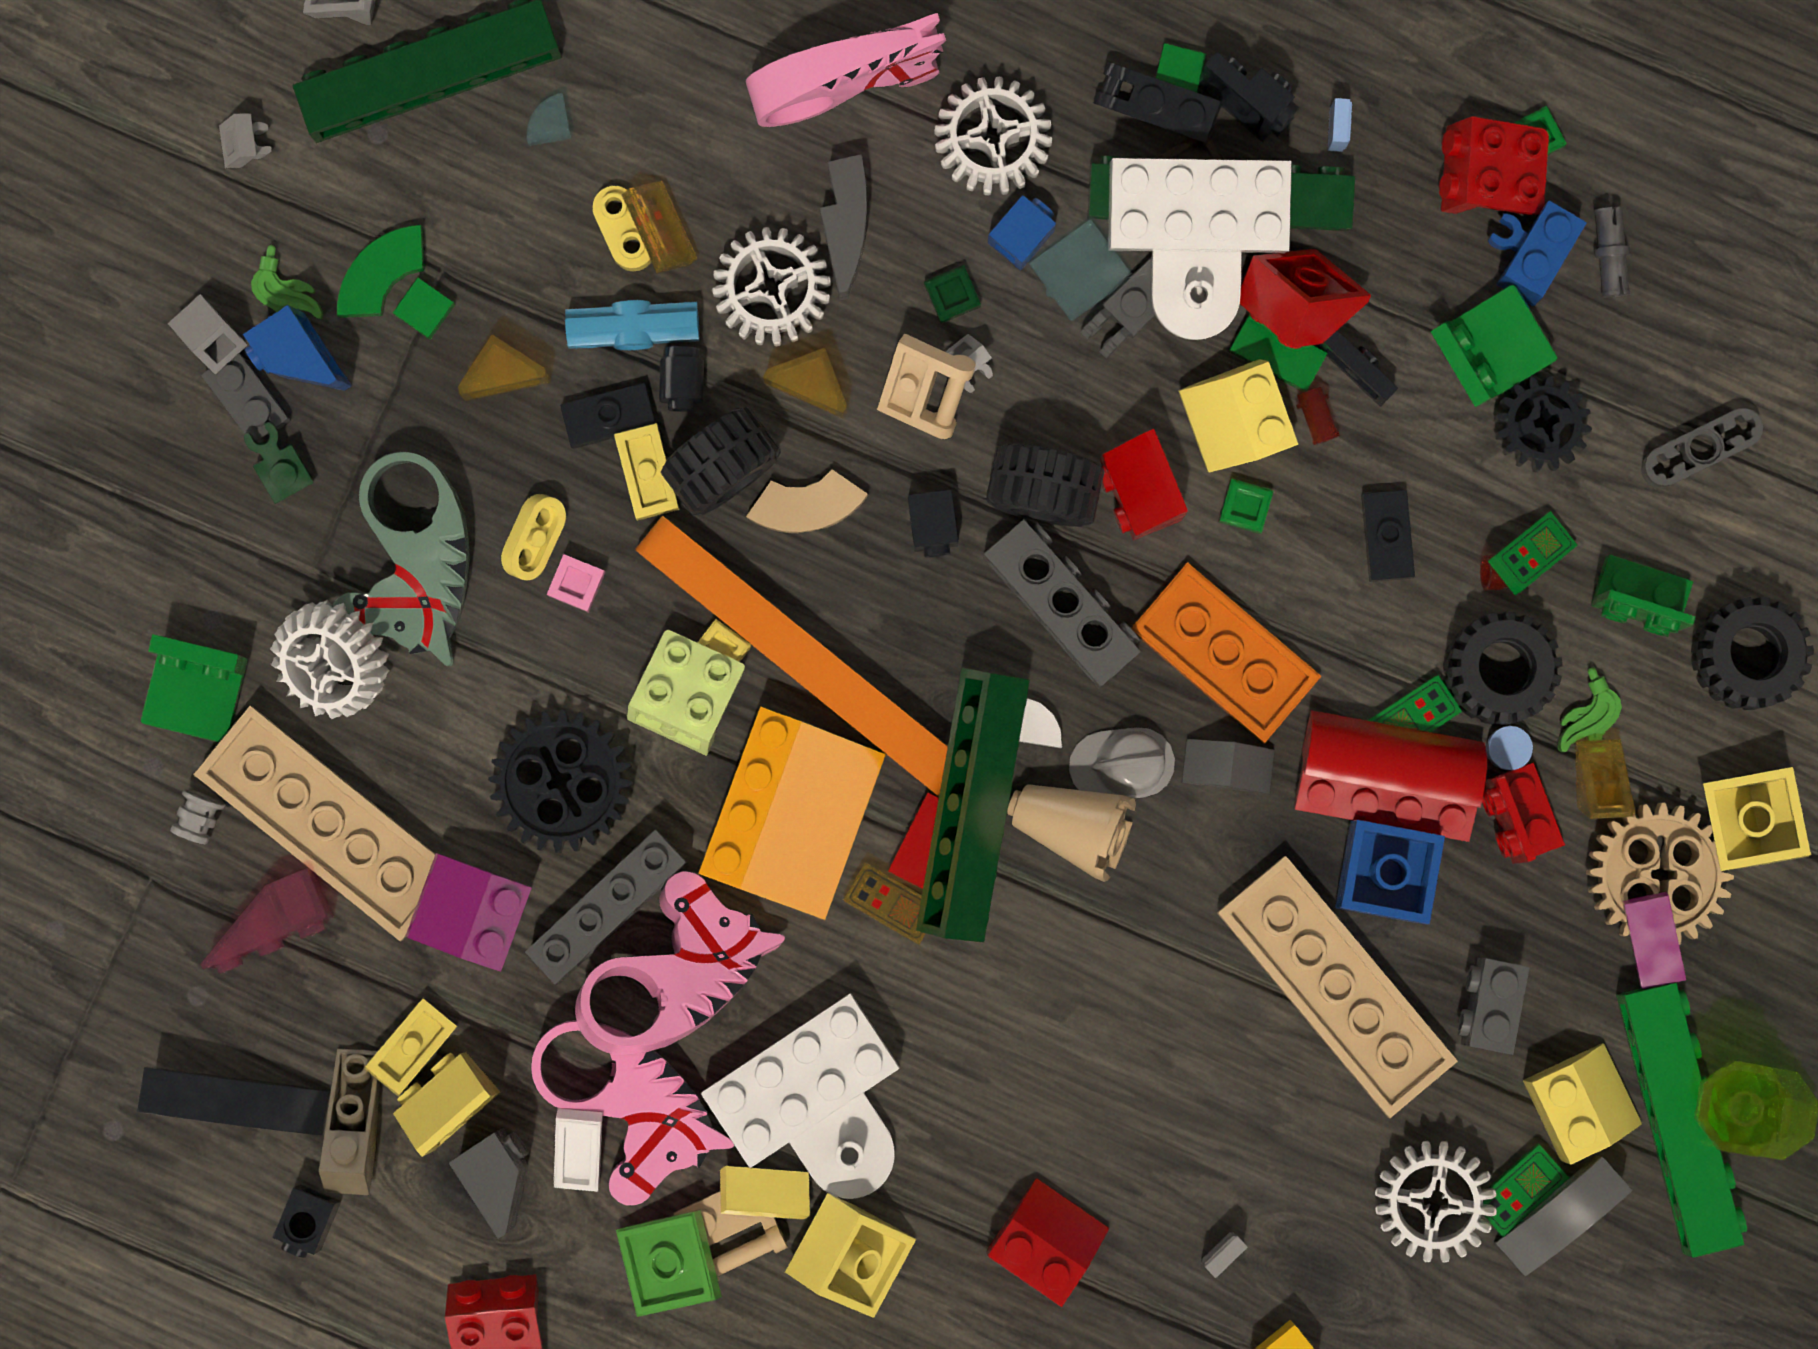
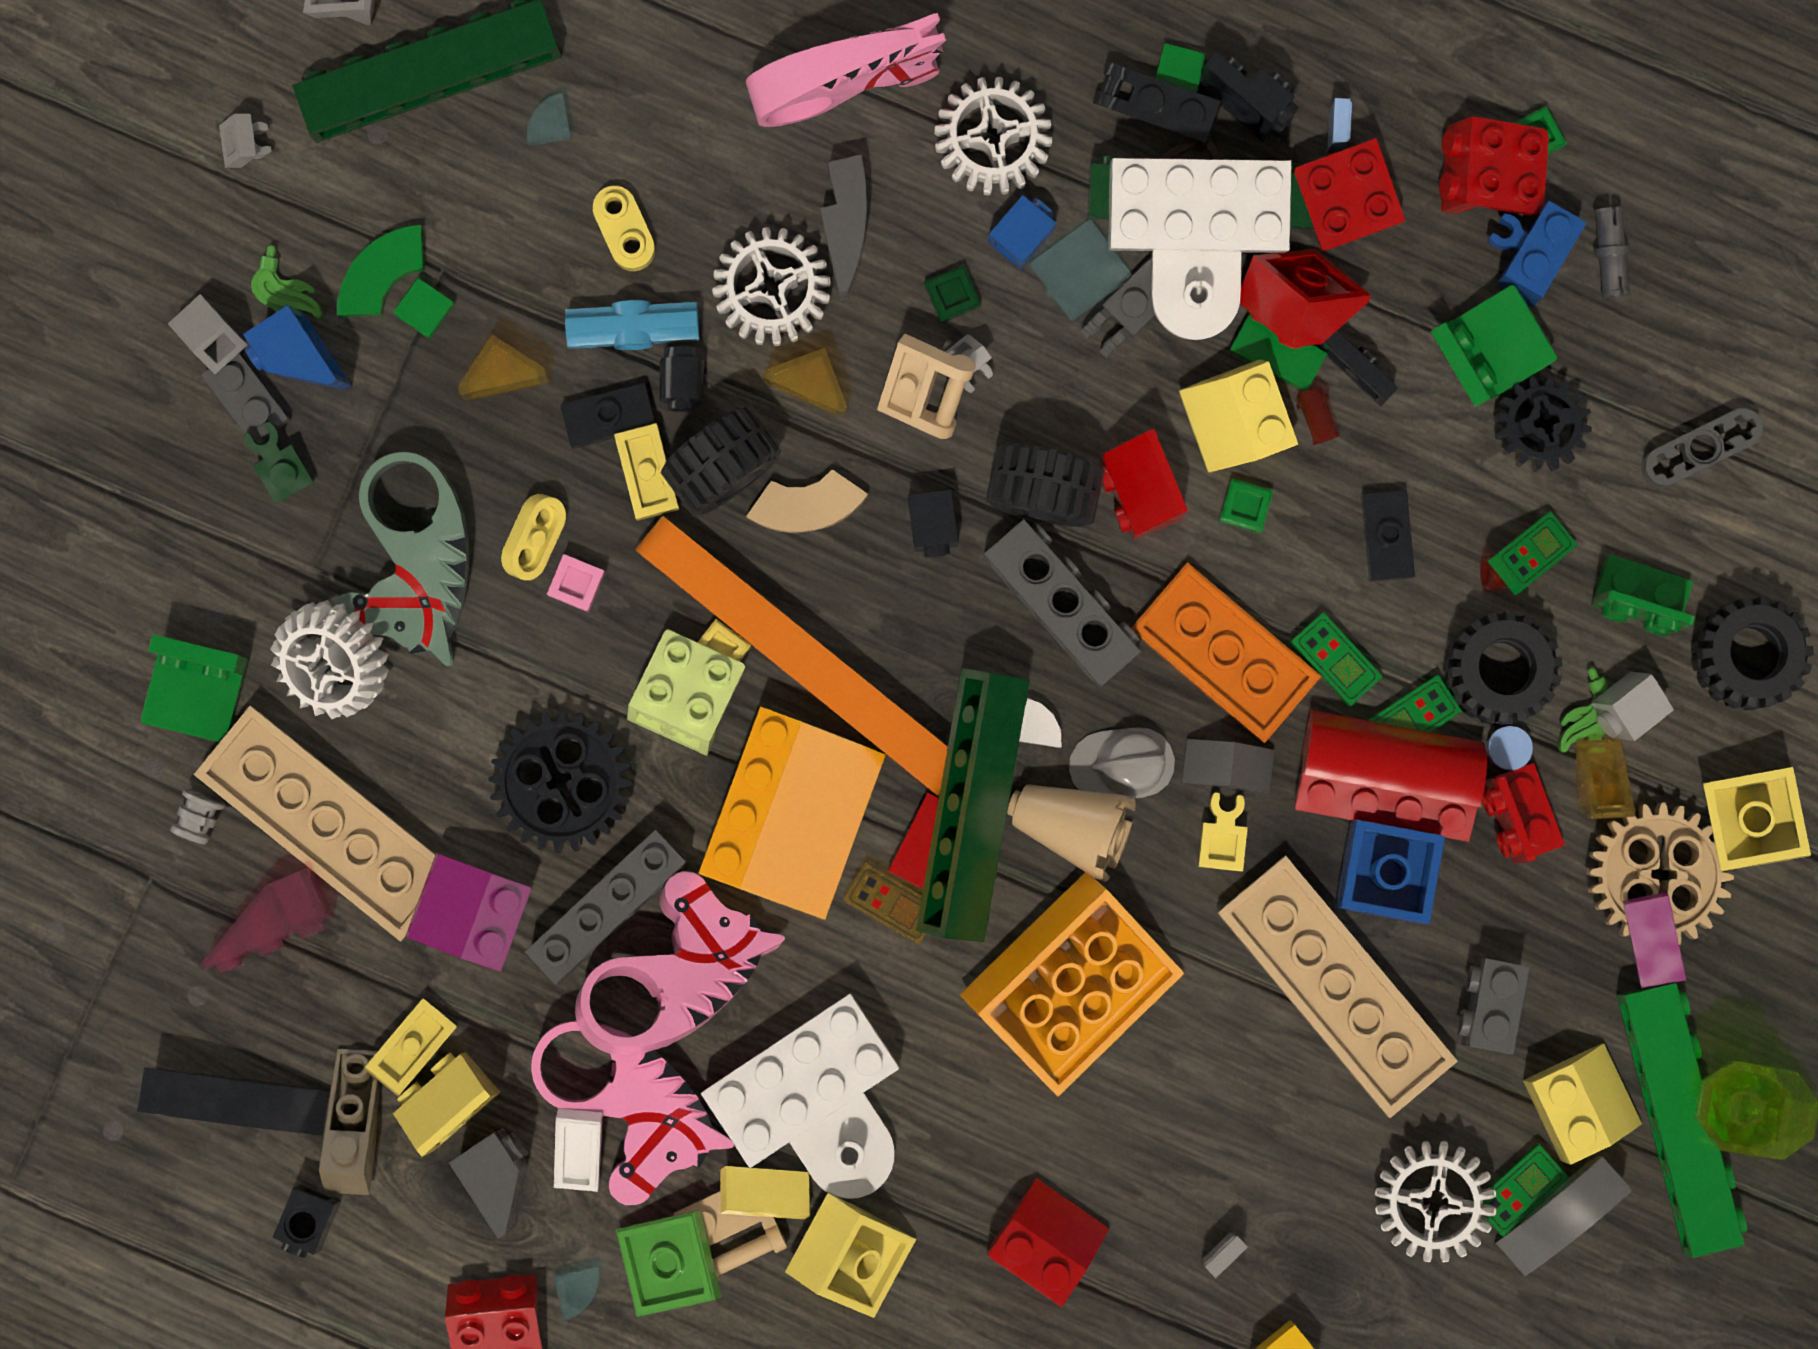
(577, 1290): none -> clear light blue tile
(659, 227): clear yellow tile -> none
(1072, 983): none -> light orange slope
(1223, 842): none -> light yellow plate
(1336, 659): none -> green tile
(1349, 195): none -> red bracket
(1631, 706): none -> light grey brick

